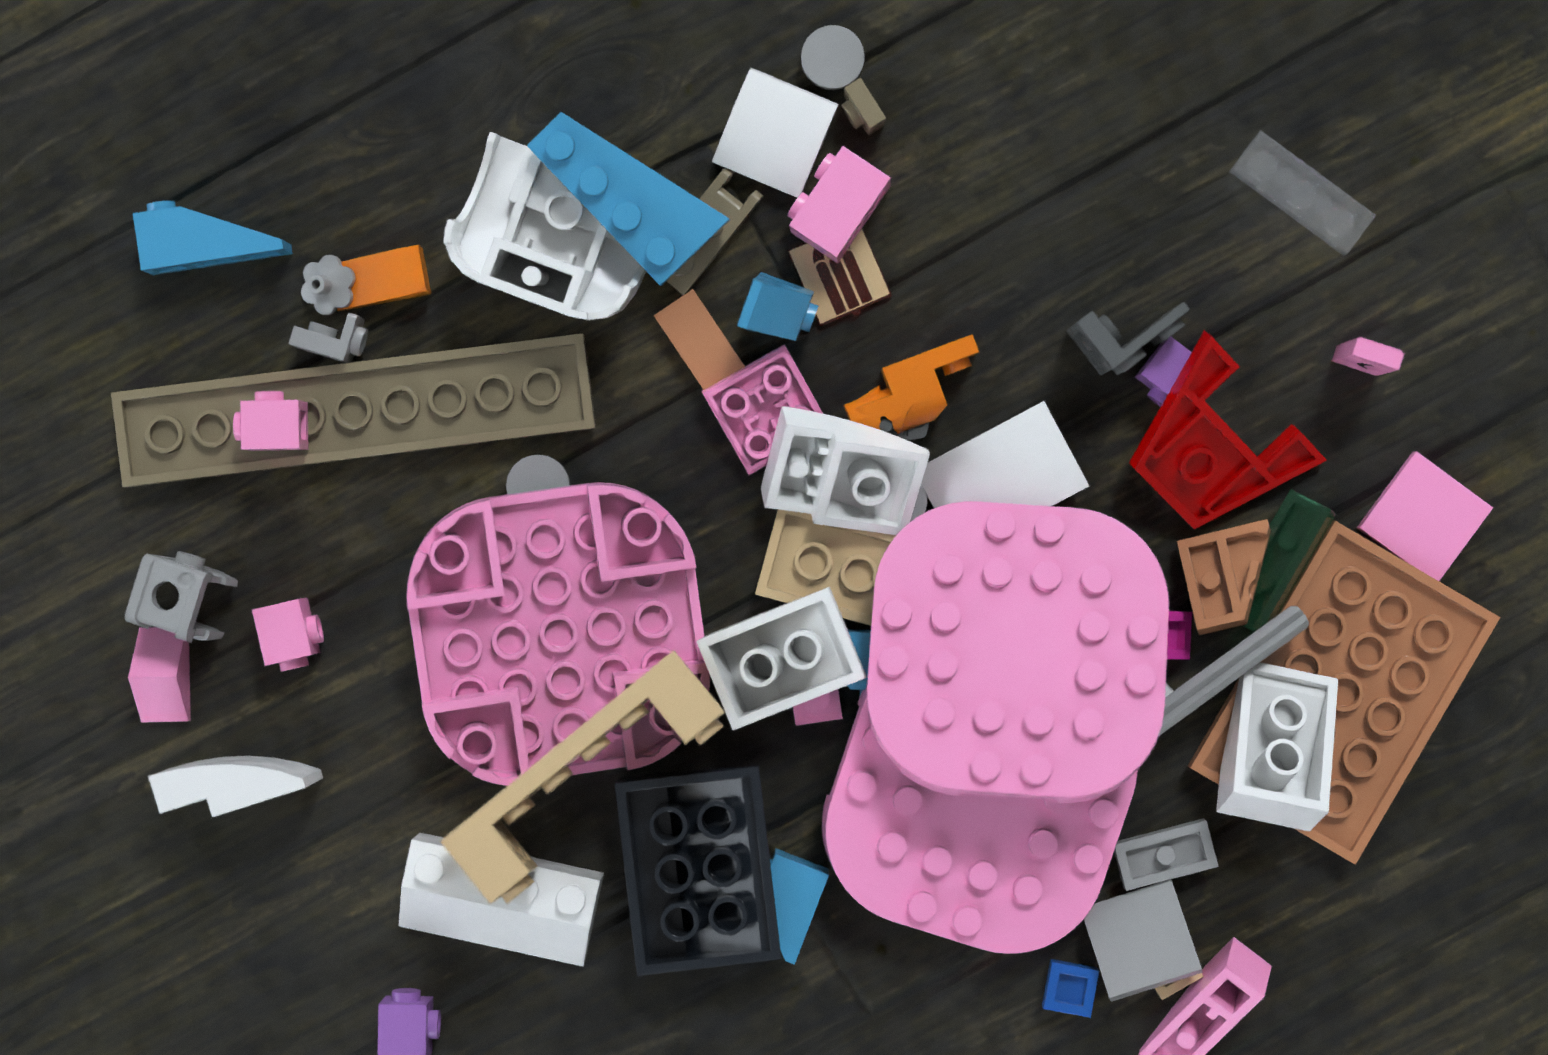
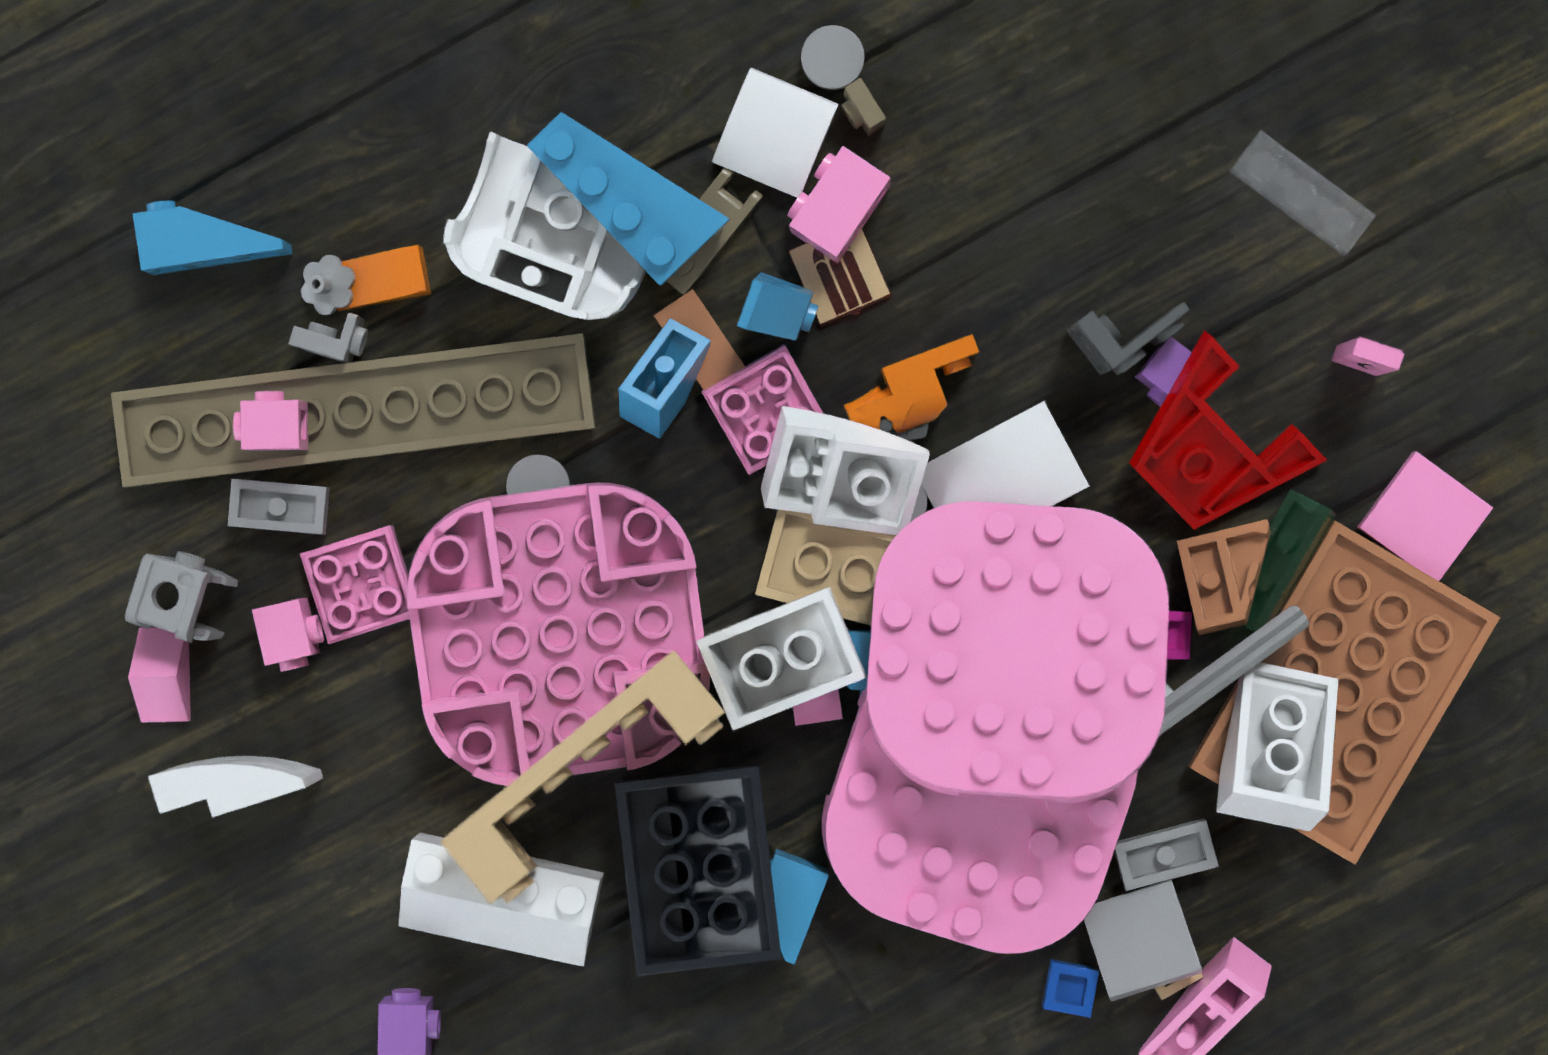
(278, 506): none -> light grey plate
(358, 583): none -> bright pink tile
(663, 378): none -> dark azure slope

